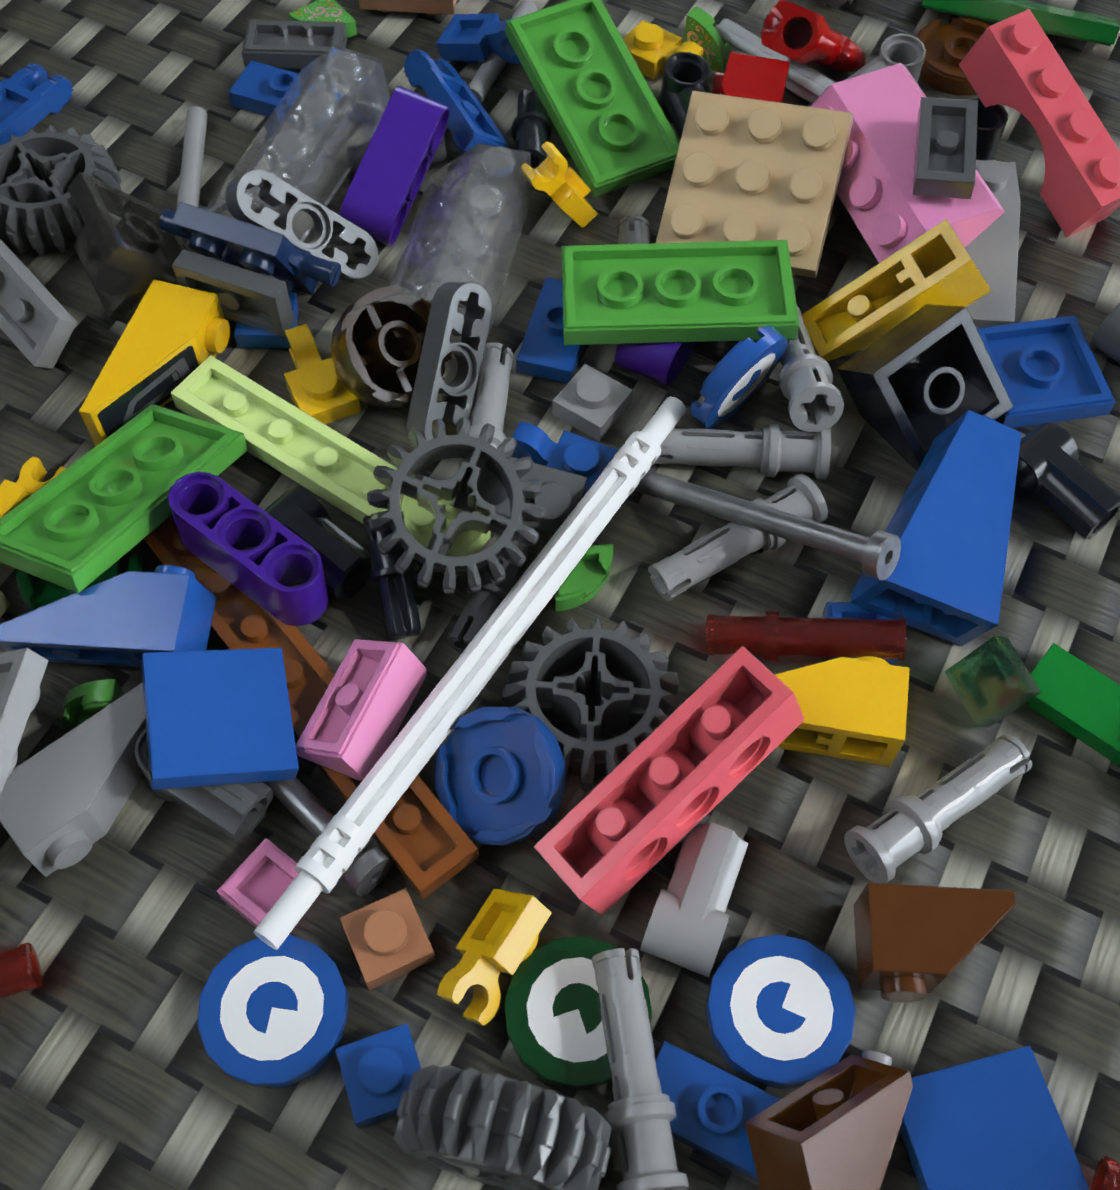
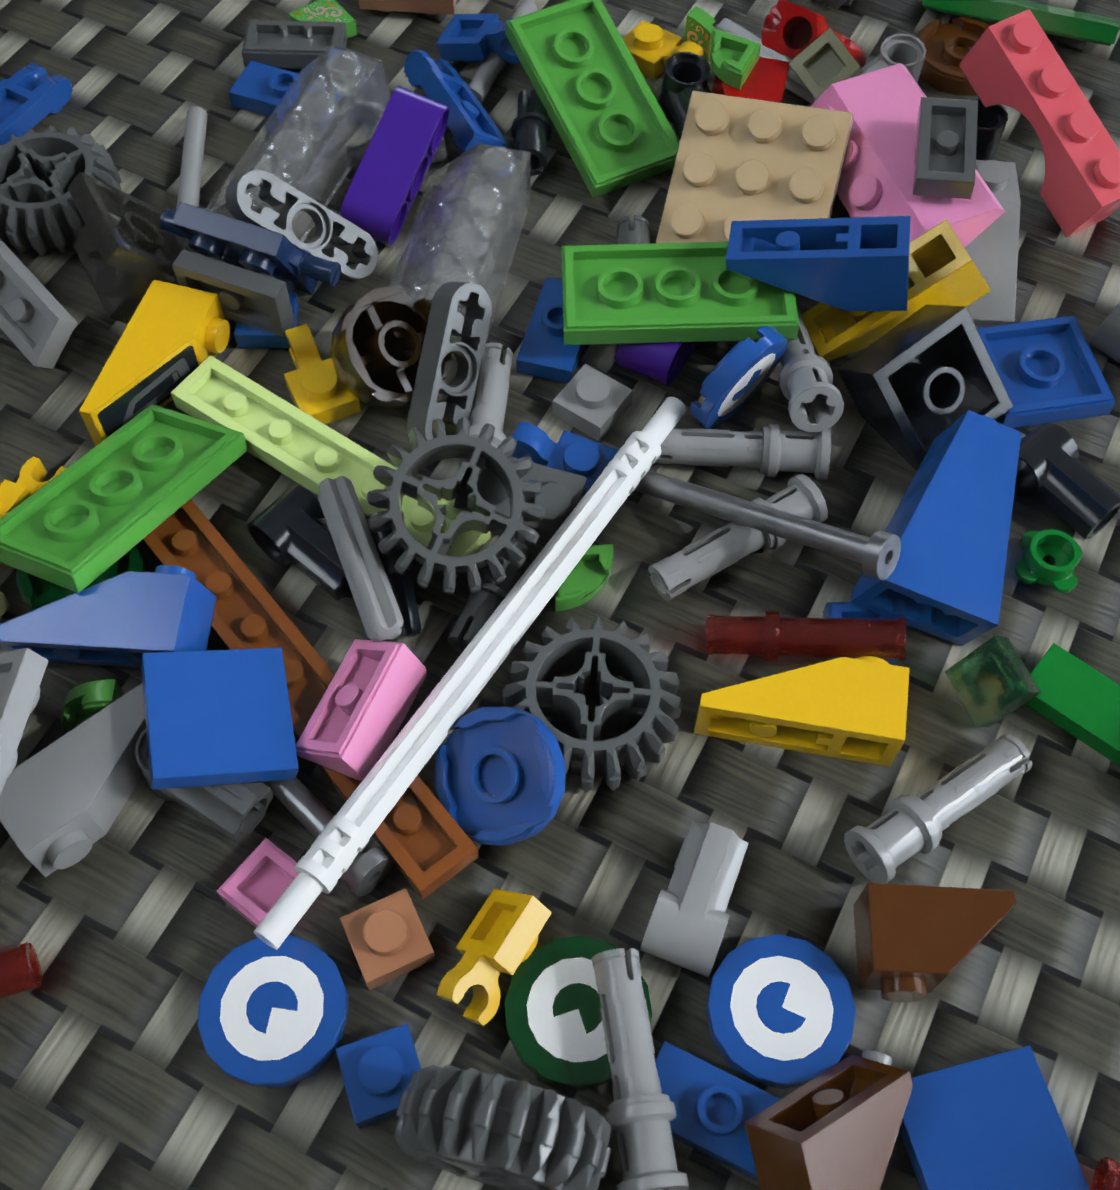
(221, 522): dark purple beam -> none
(360, 559): none -> light grey axle
(561, 185): yellow plate -> none
(671, 781): coral brick -> none
(732, 57): none -> bright green tile
(824, 63): none -> olive plate
(829, 260): none -> blue slope
(1051, 546): none -> green plate

